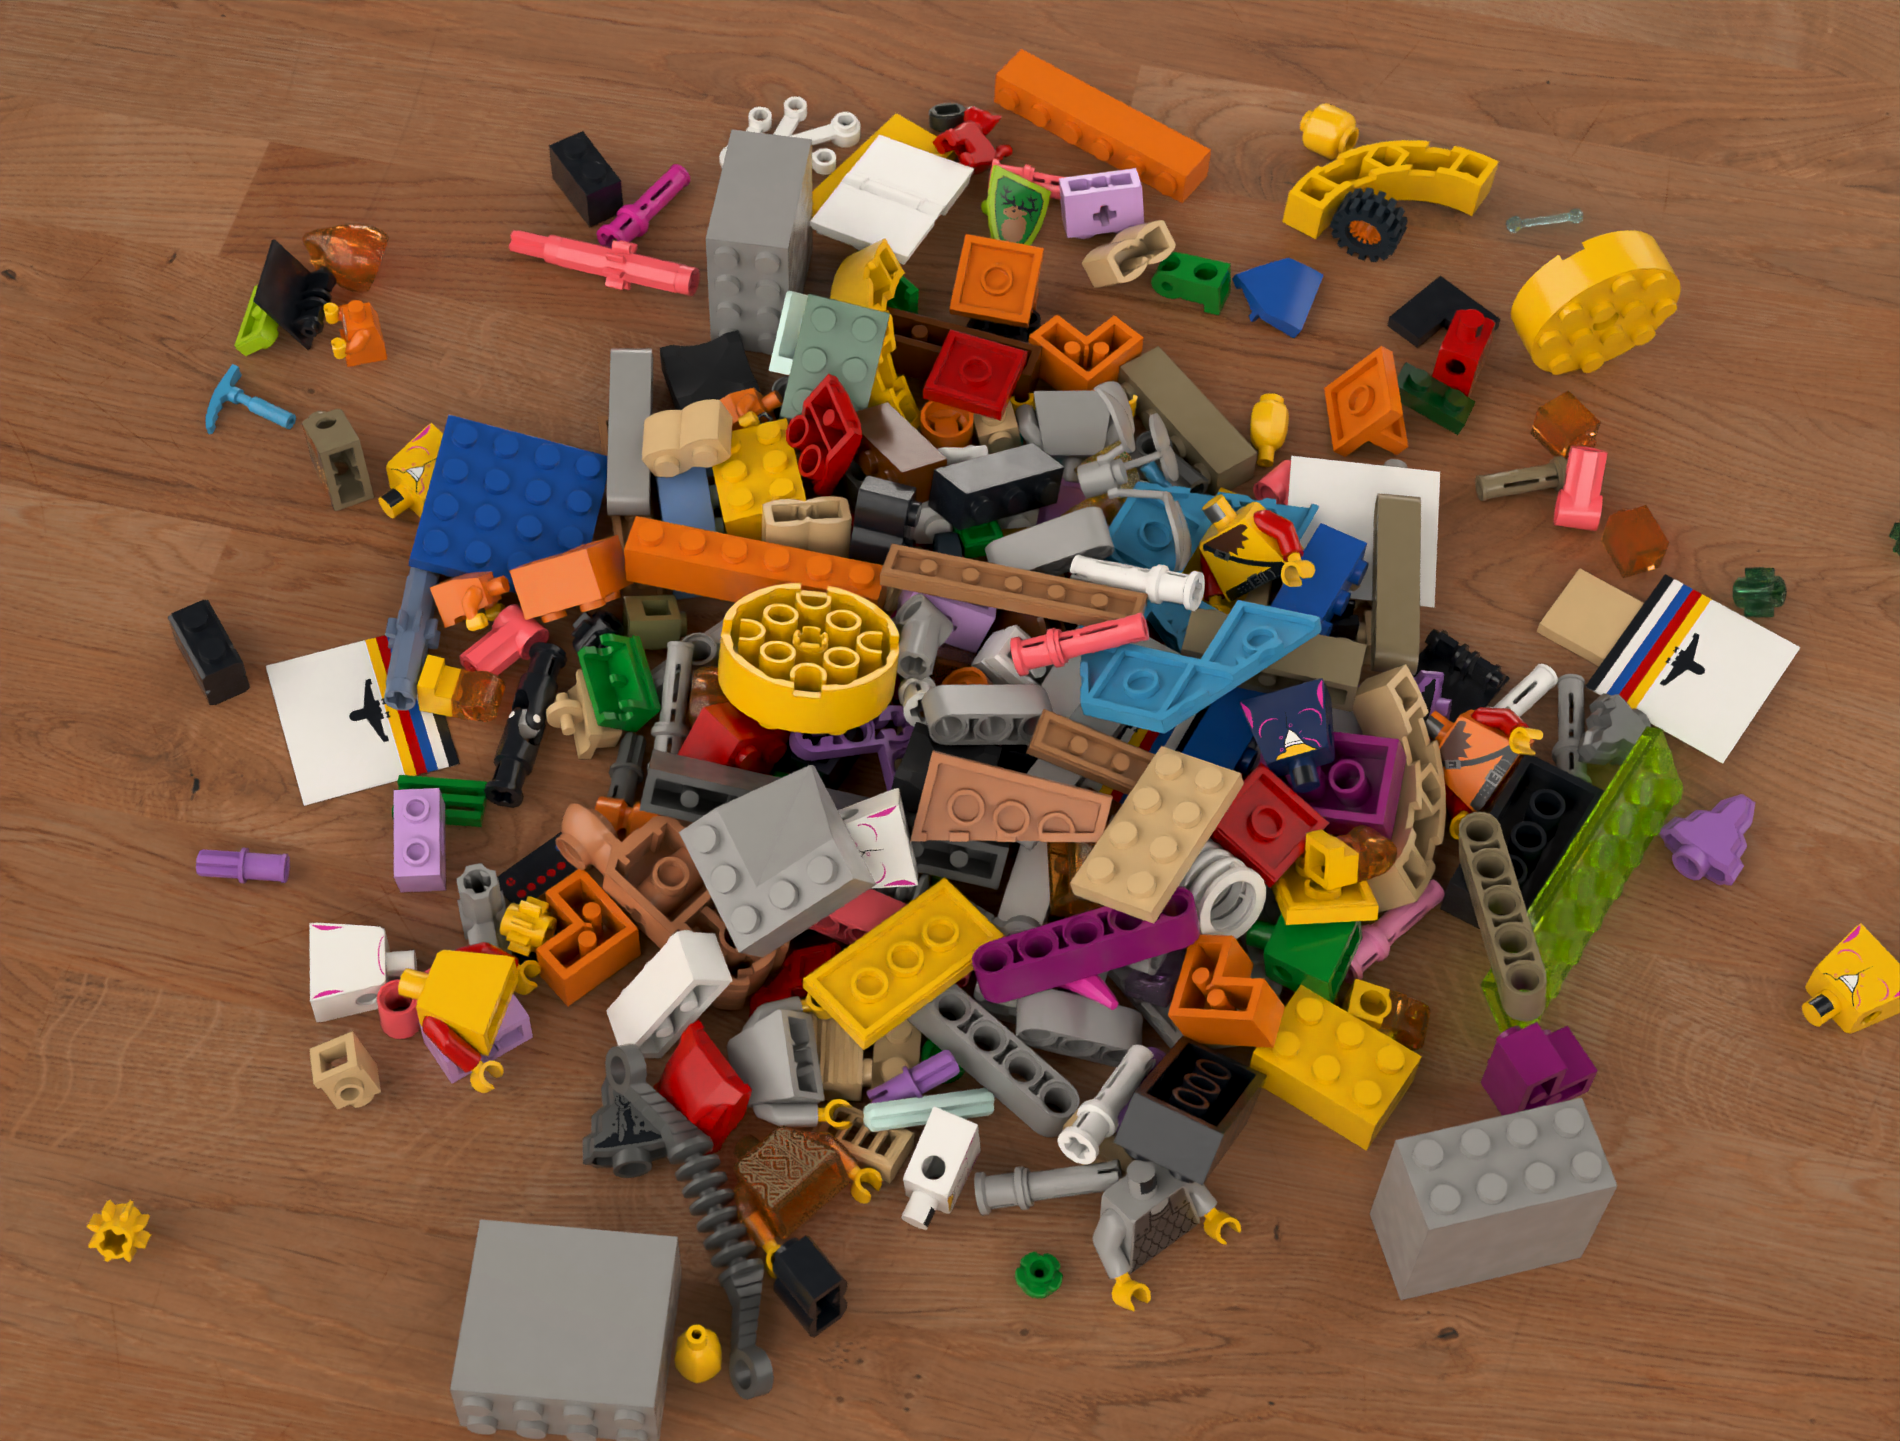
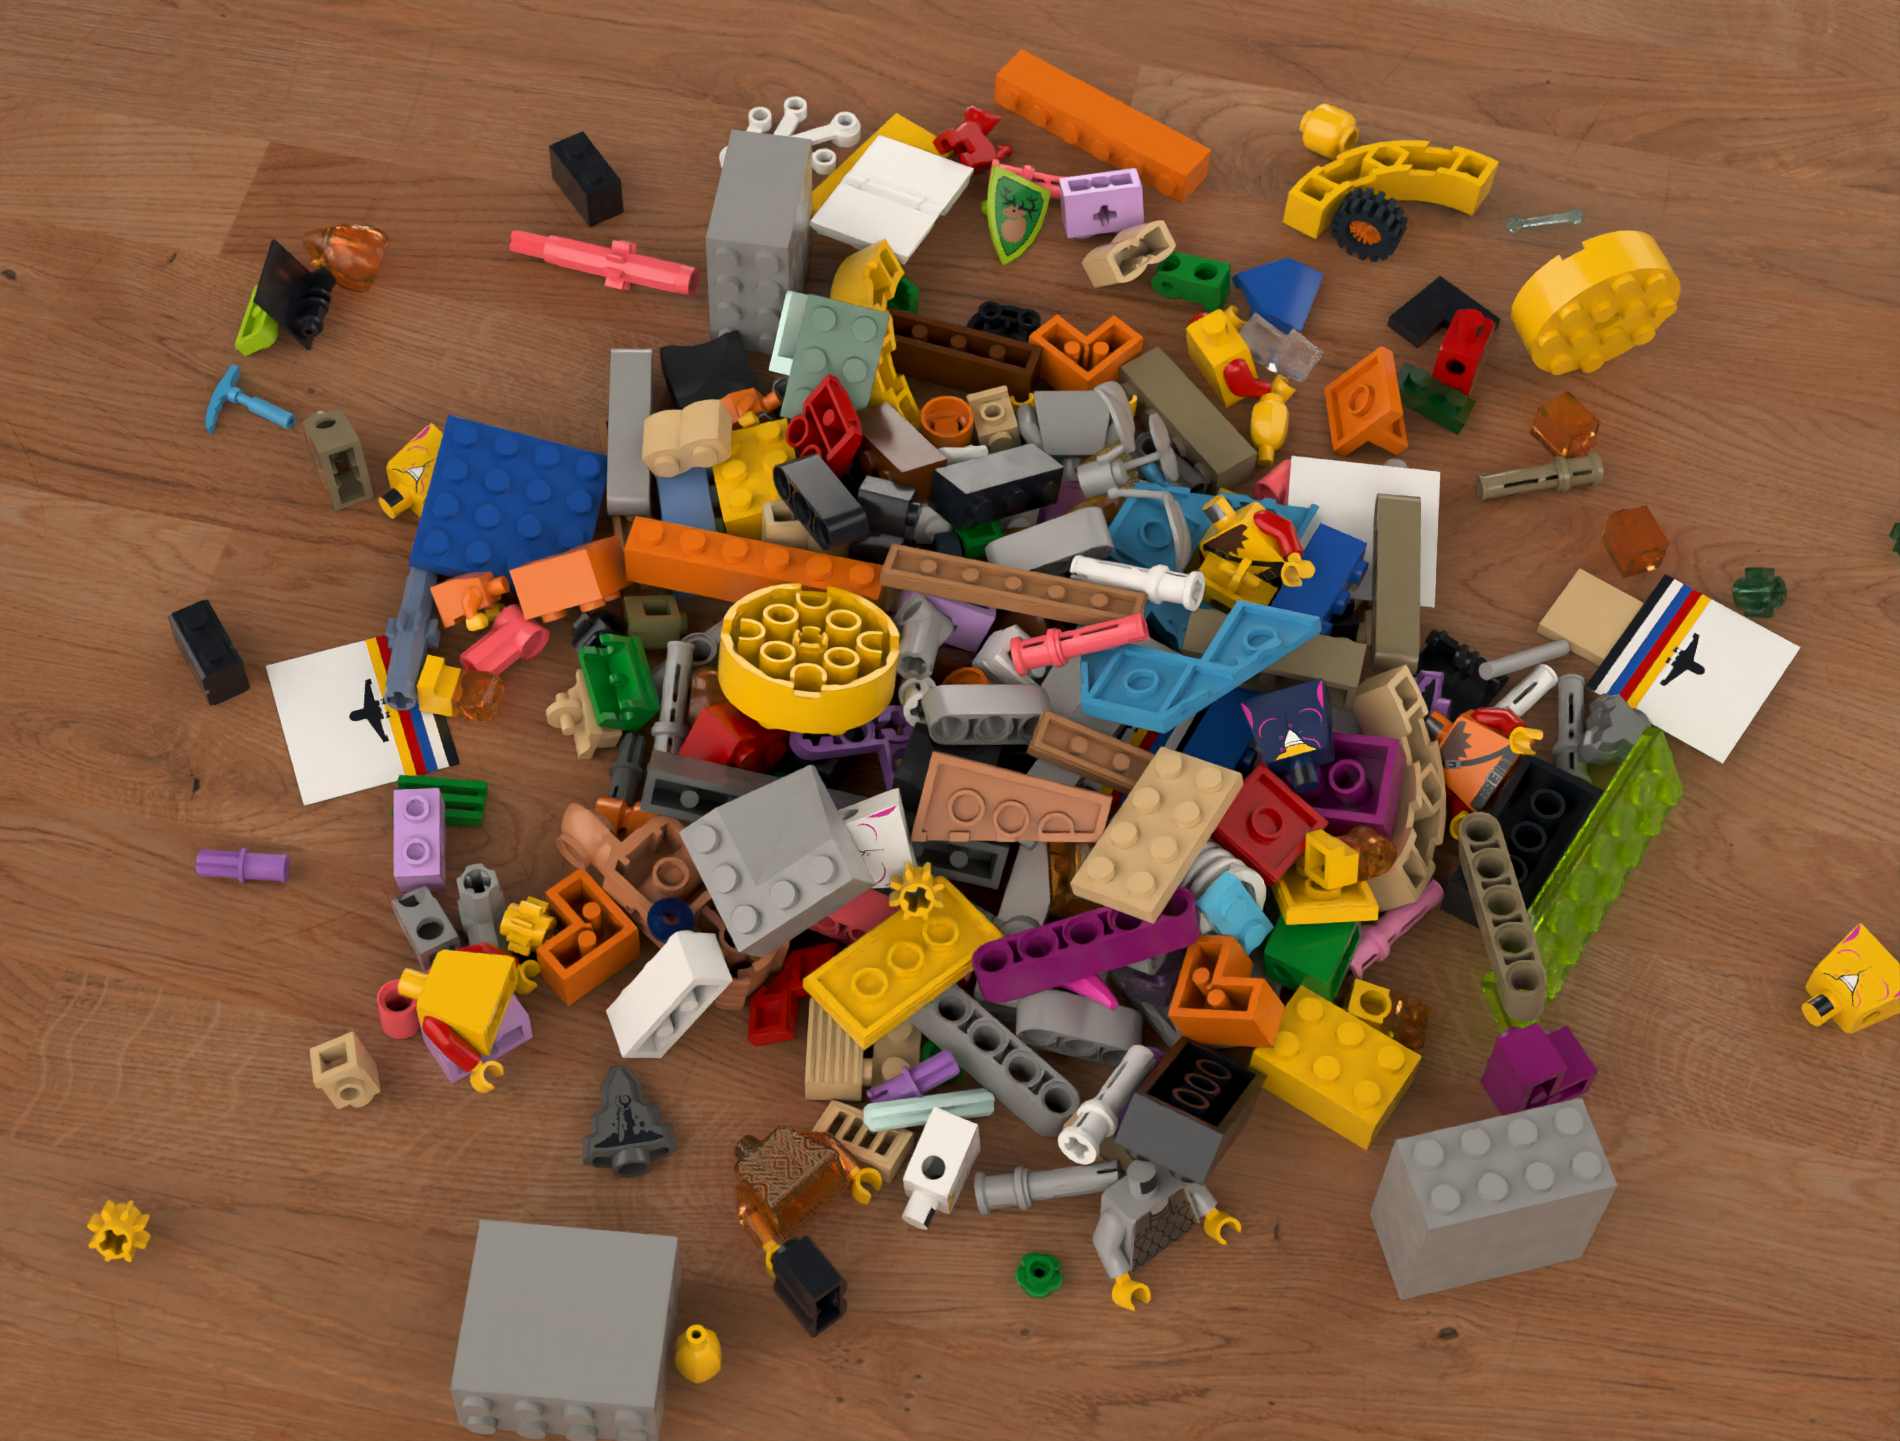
(350, 968): white torso -> none
(362, 335): orange piece -> none
(425, 925): none -> light grey leg
(527, 720): black piece -> none
(535, 873): black tile -> none
(634, 219): dark pink pin -> none
(662, 931): none -> clear blue plate
(704, 1086): red slope -> none
(749, 1364): dark grey piece -> none
(781, 1064): light grey torso -> none
(821, 502): none -> black beam
(923, 900): none -> yellow gear
(946, 116): pearl dark grey tile -> none
(975, 374): red tile -> none
(997, 281): orange bracket -> none
(1226, 359): none -> yellow torso
(1230, 583): none -> yellow hips
(1234, 912): none -> medium azure plate
(1285, 355): none -> clear slope
(1524, 659): none -> light grey bar
(1580, 499): coral piece -> none
(1711, 840): medium lavender rock -> none

